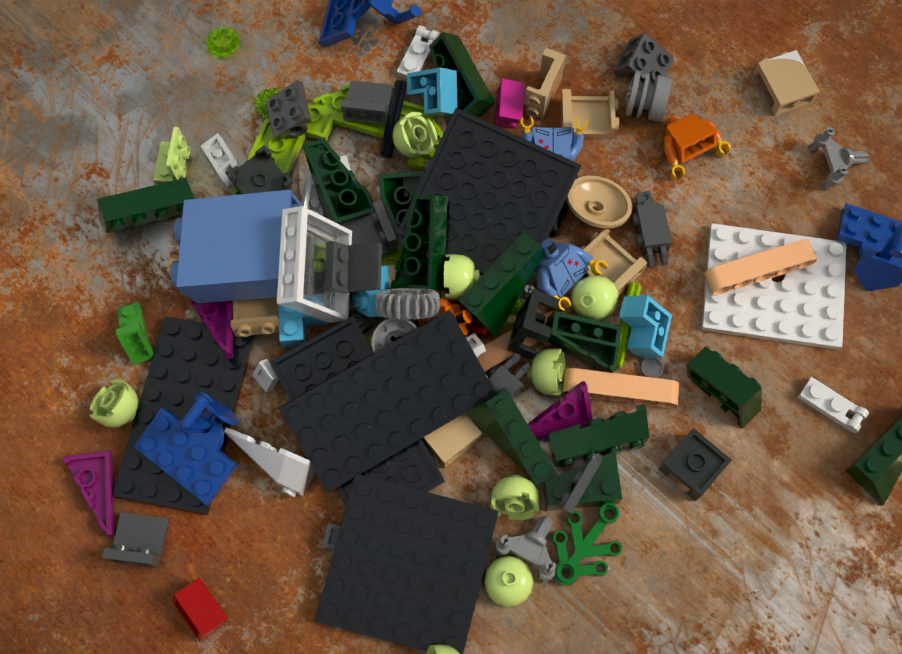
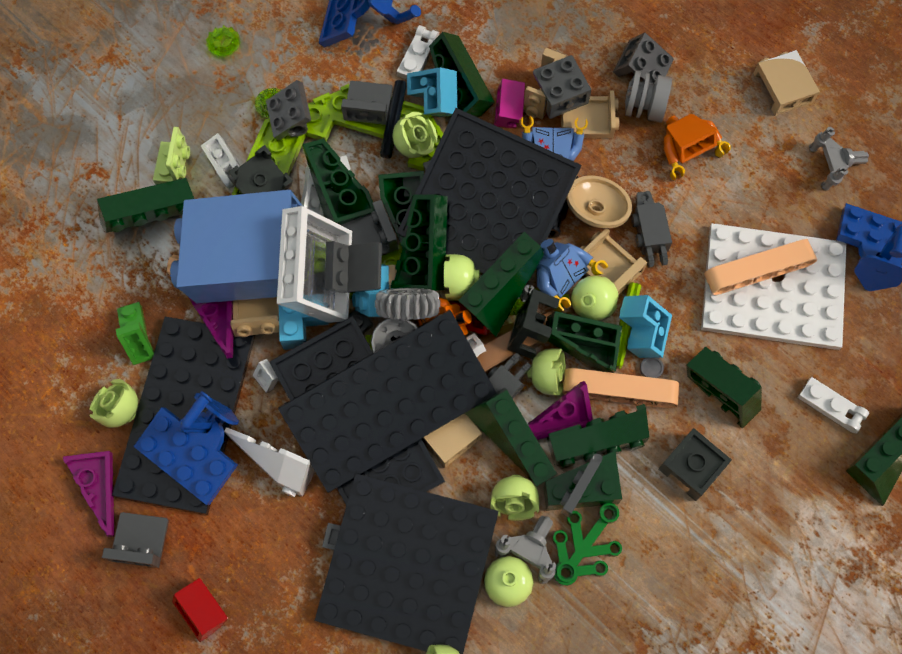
(562, 86): none -> dark grey bracket

